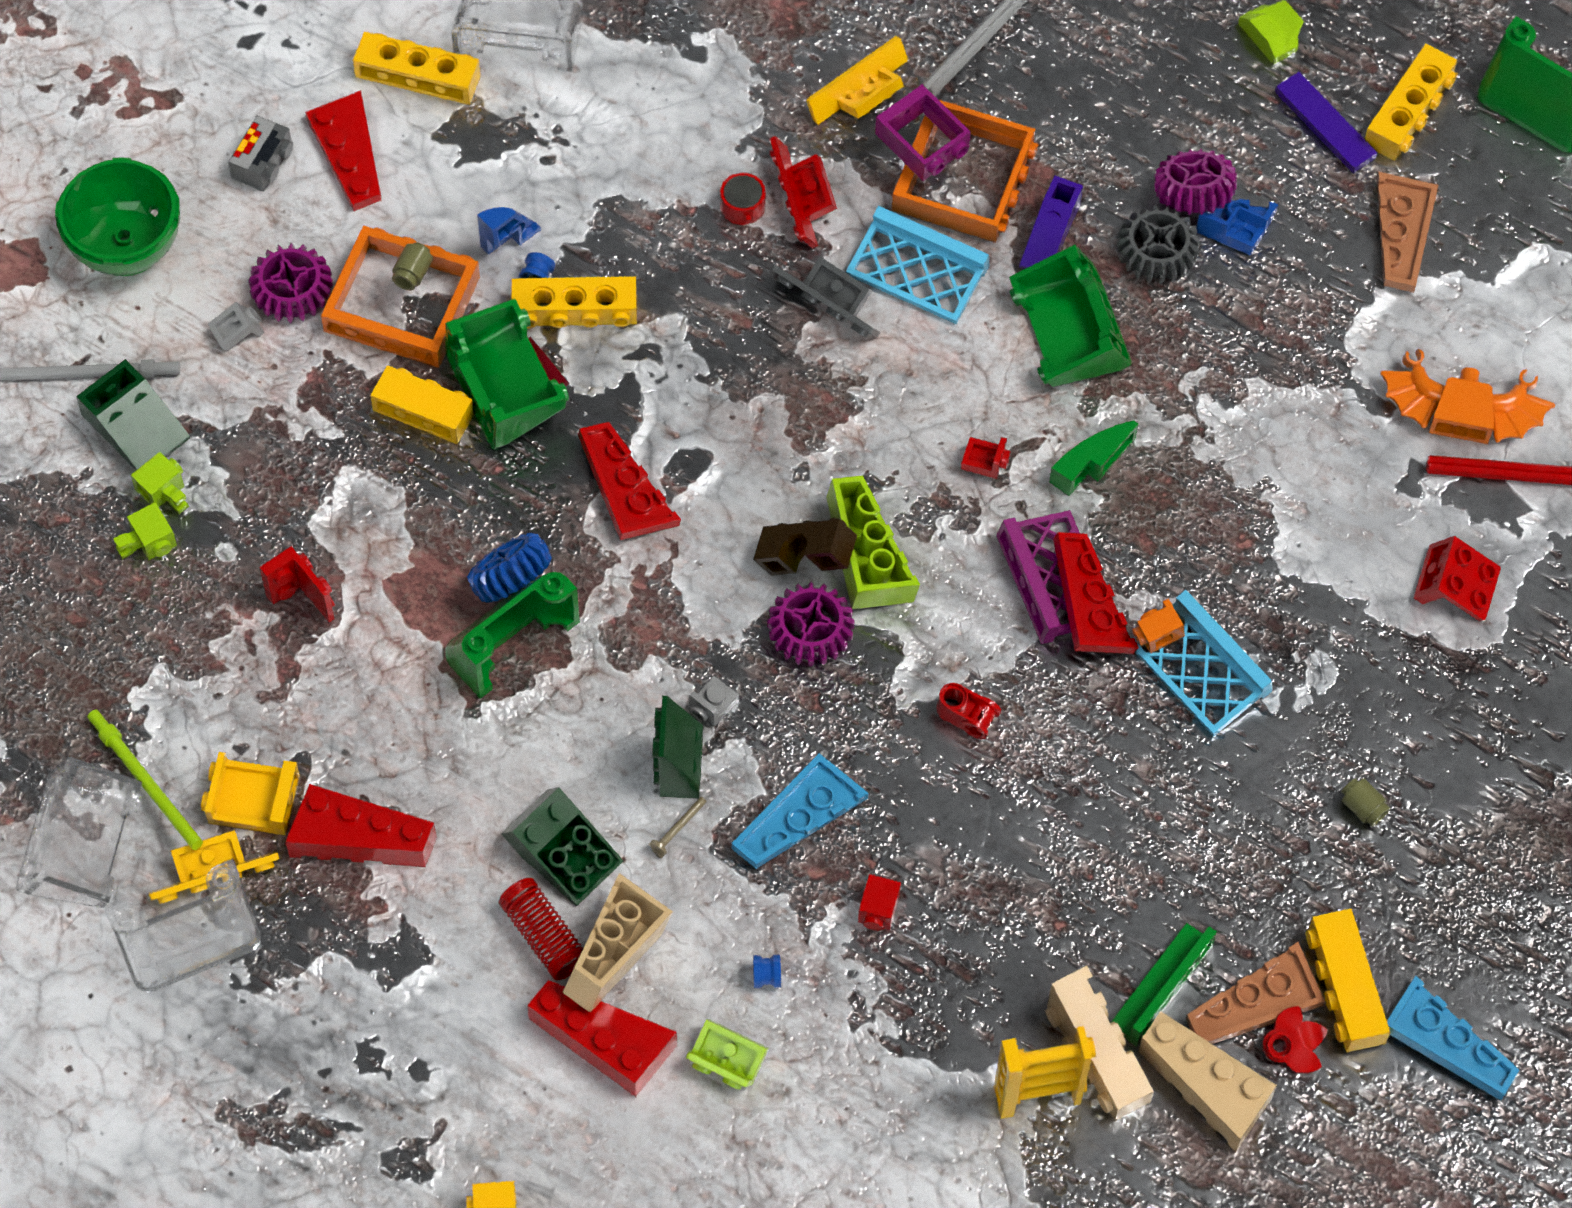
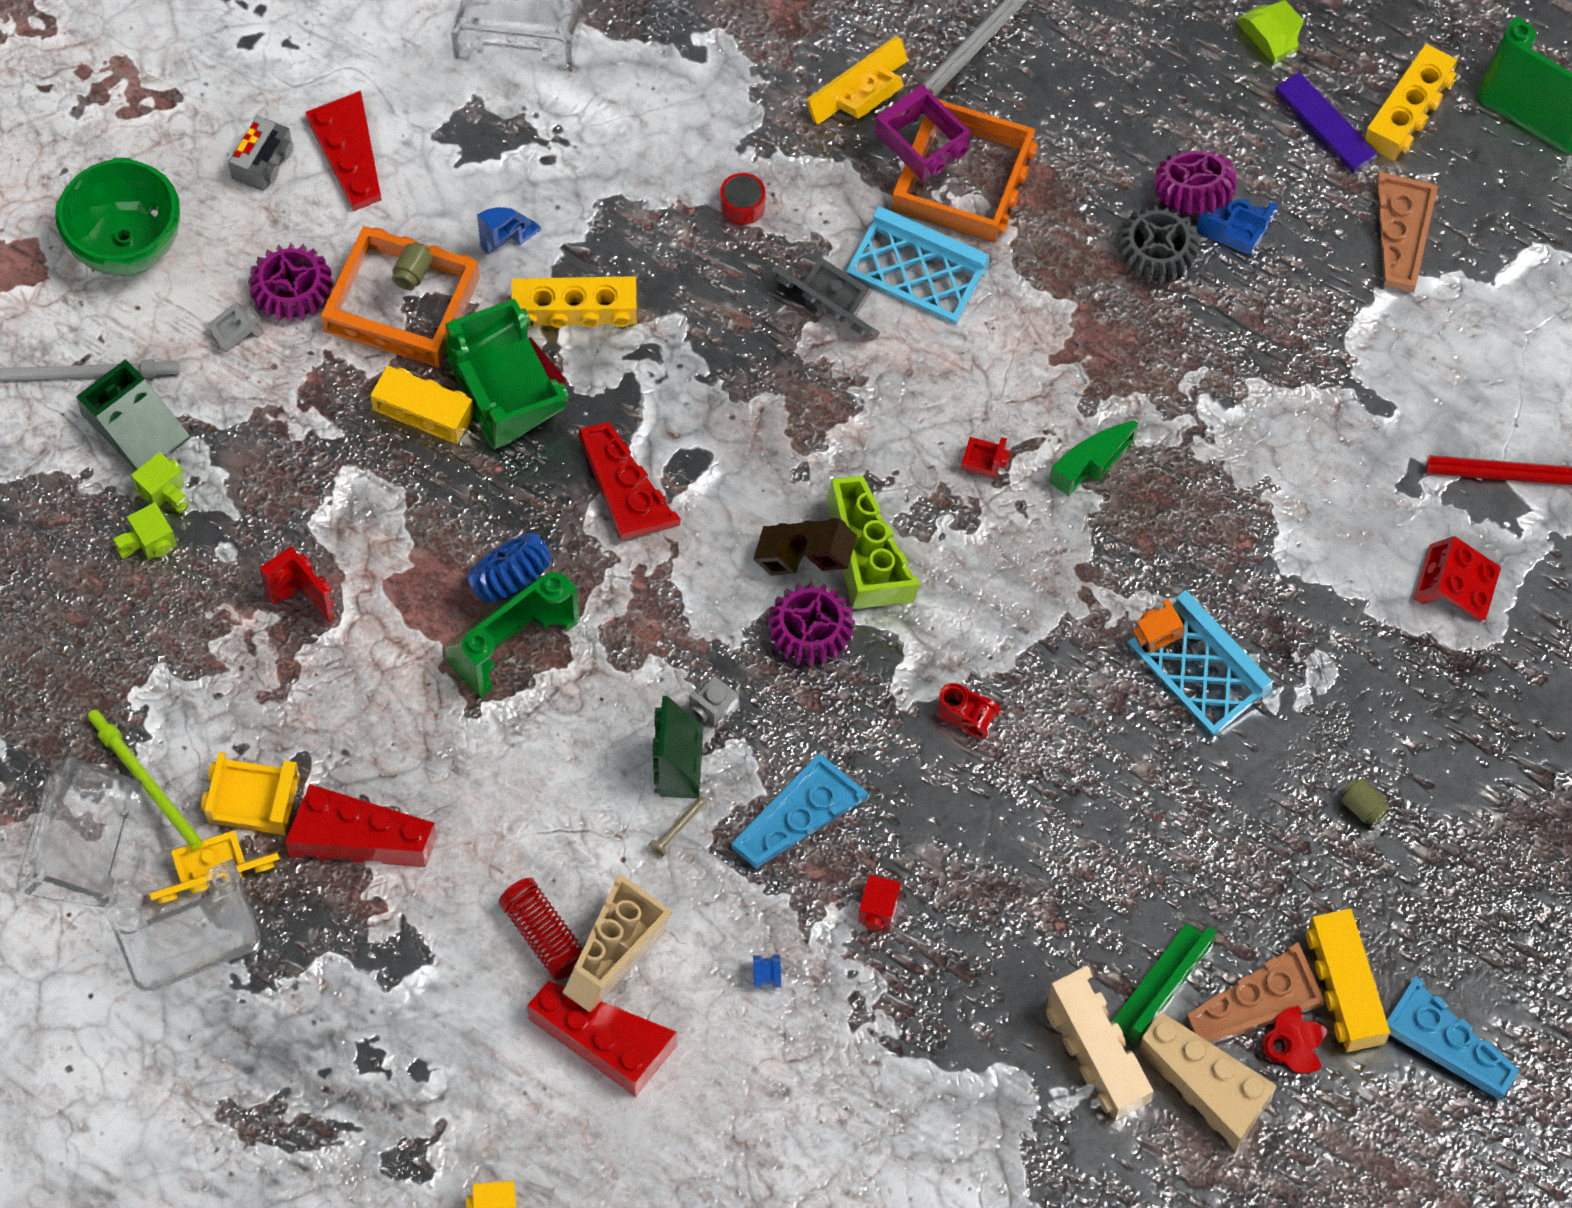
(401, 71): yellow brick -> none
(537, 266): blue wheel -> none
(562, 845): dark green slope -> none
(727, 1054): lime bracket -> none
(806, 190): red bracket -> none
(1029, 575): magenta fence -> none
(1042, 1072): yellow fence -> none
(1053, 221): dark purple slope -> none
(1070, 318): green windscreen -> none
(1088, 599): red wing -> none
(1465, 406): orange torso -> none

